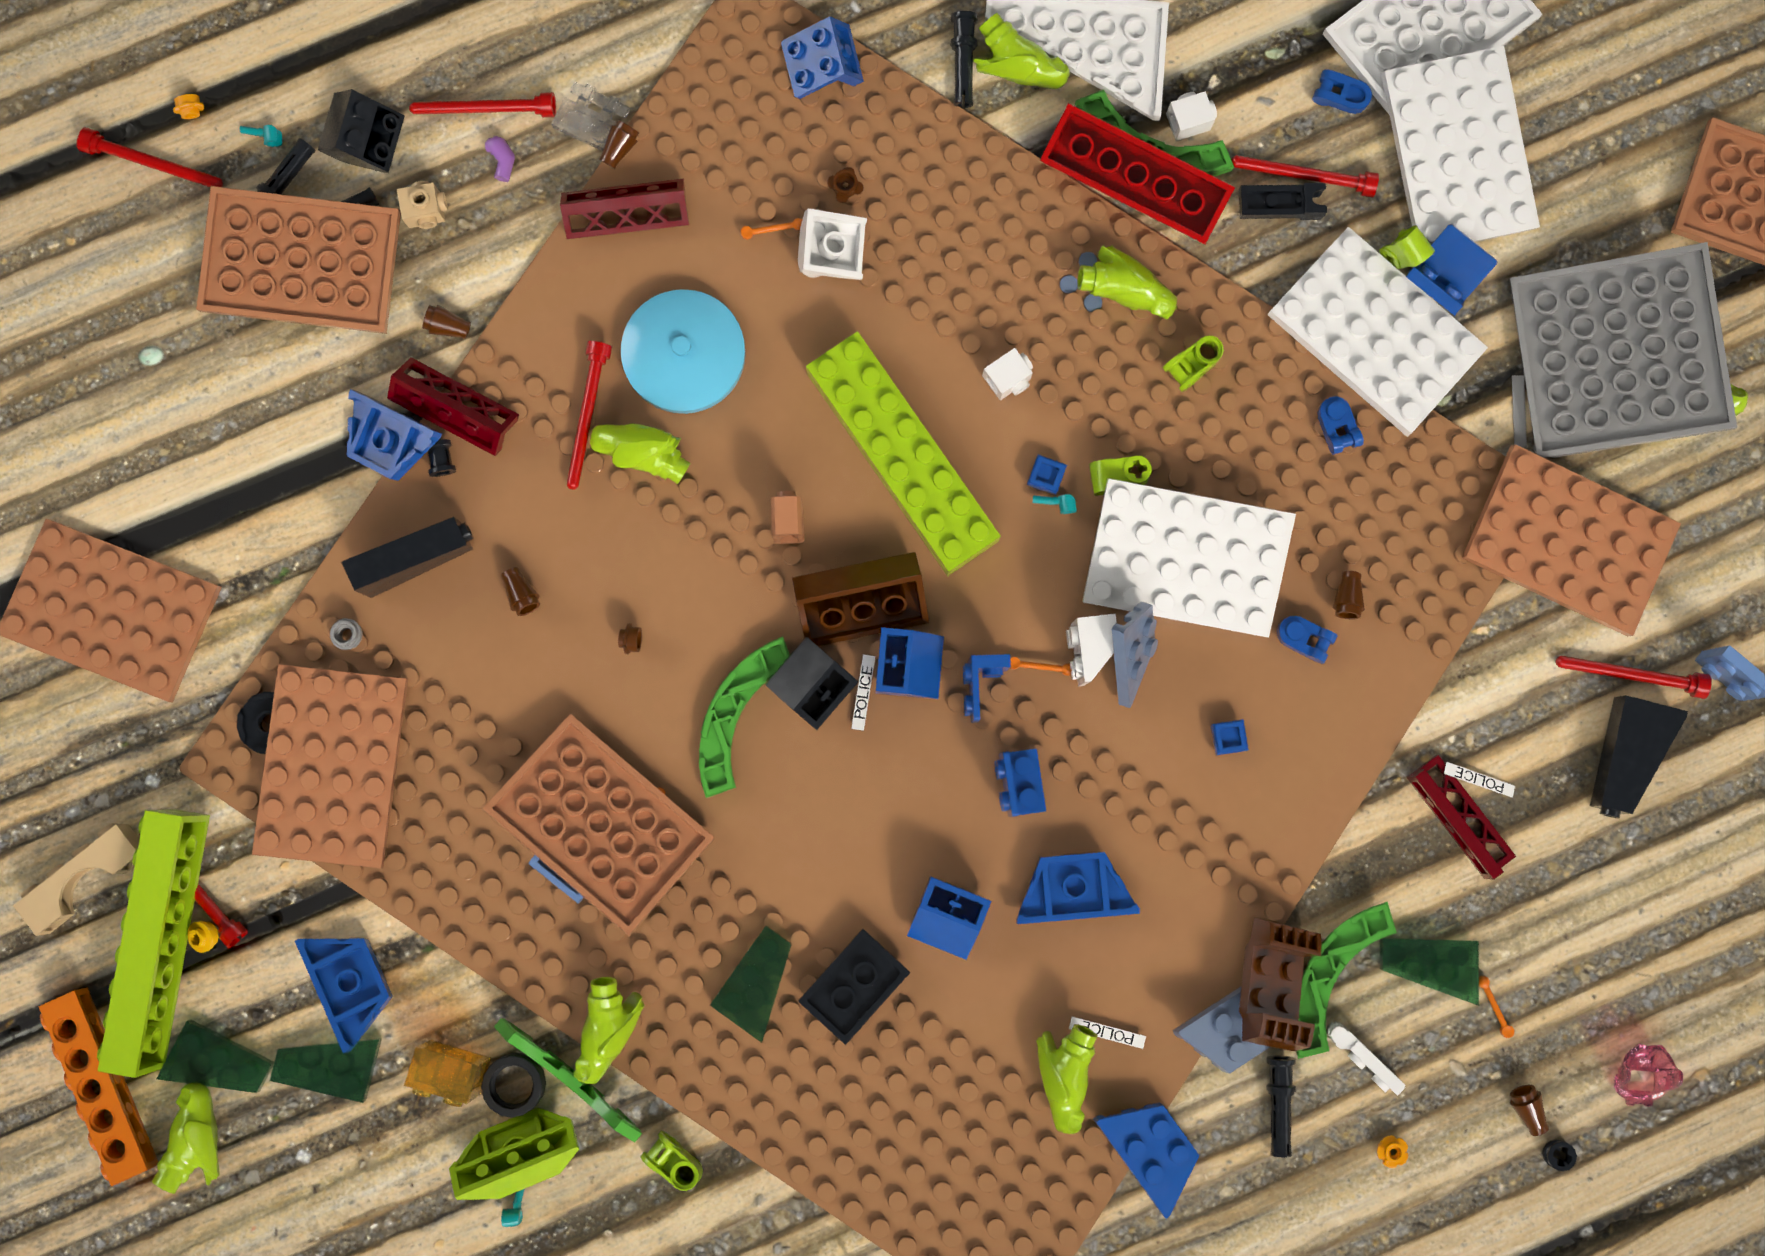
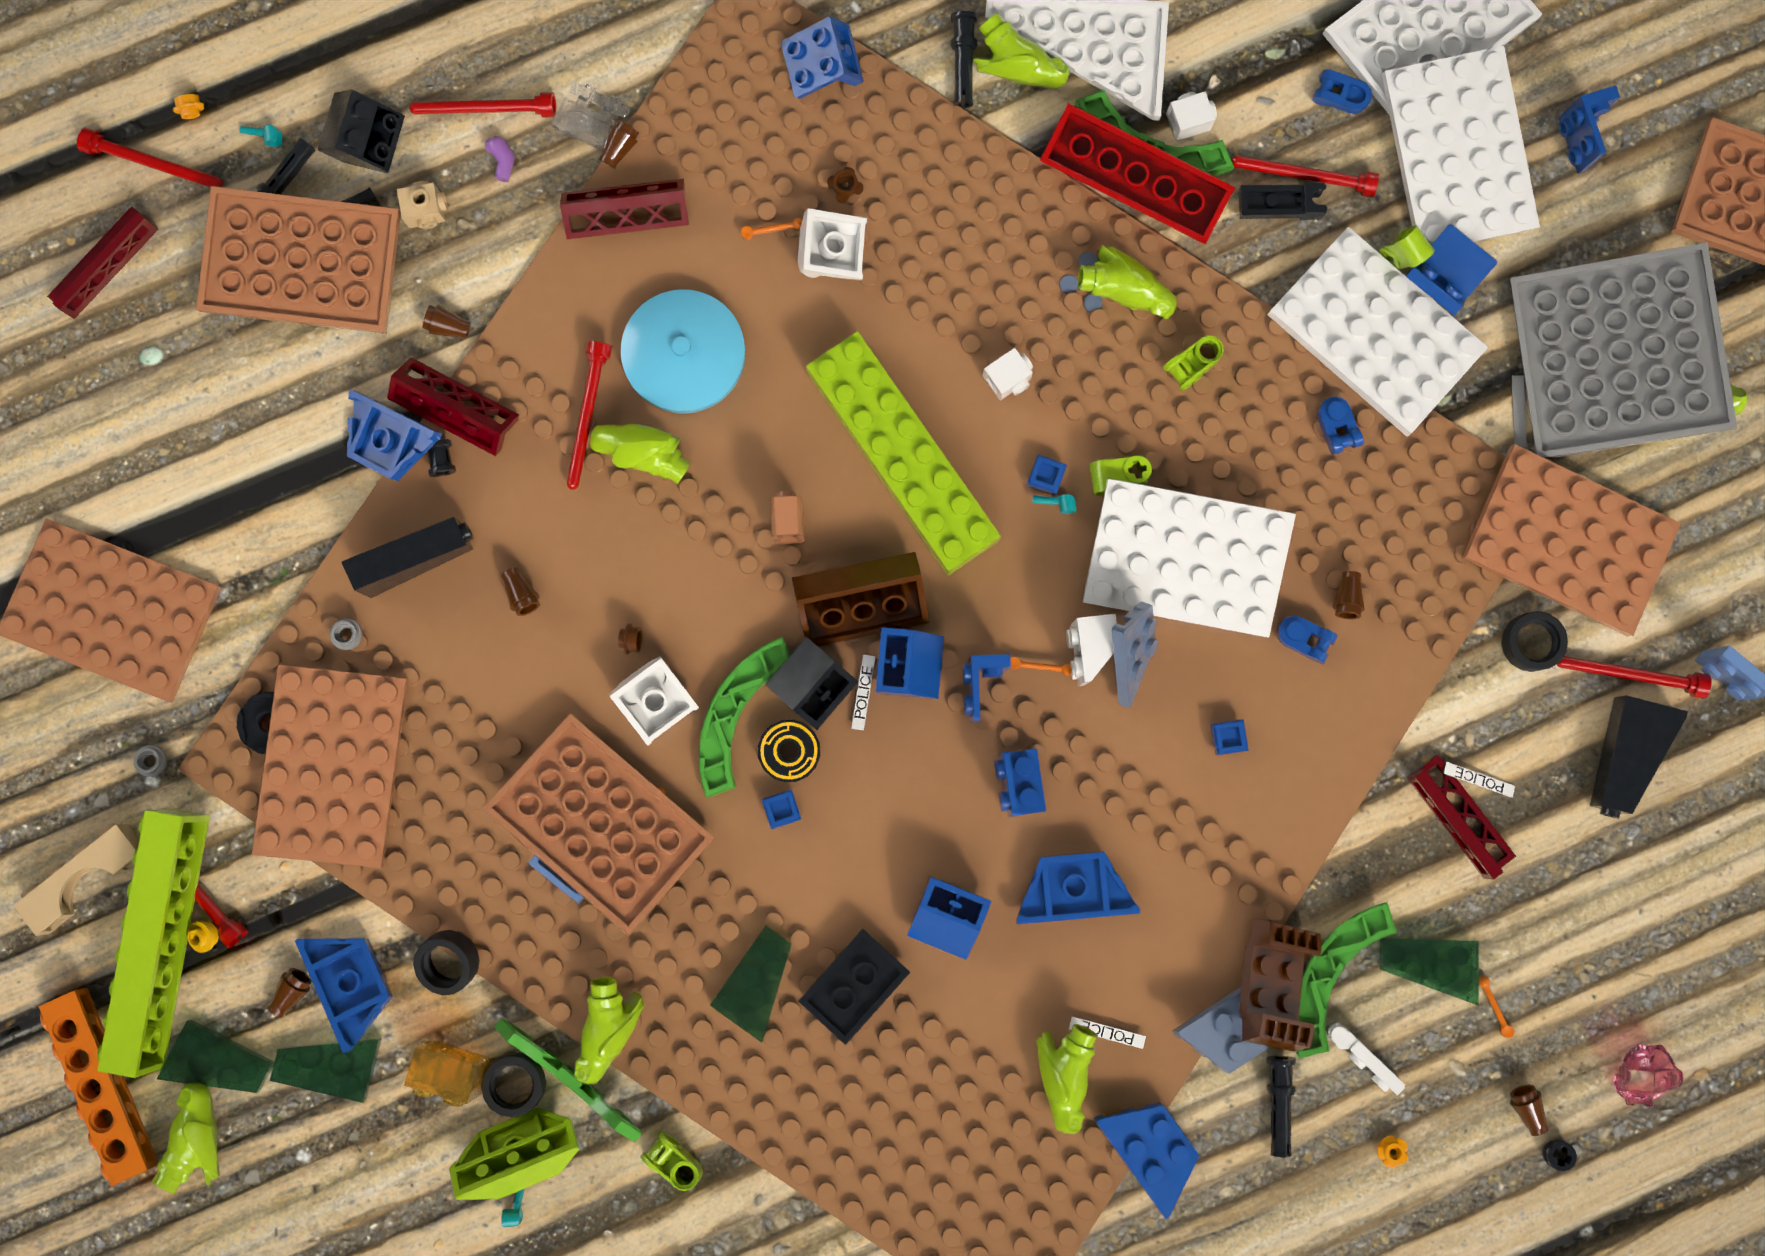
(102, 263): none -> dark red fence
(141, 759): none -> light grey plate
(290, 989): none -> reddish brown cone
(431, 978): none -> black tyre
(653, 699): none -> white slope
(771, 743): none -> black tile
(781, 809): none -> blue tile
(1558, 638): none -> black tyre
(1580, 127): none -> blue bracket

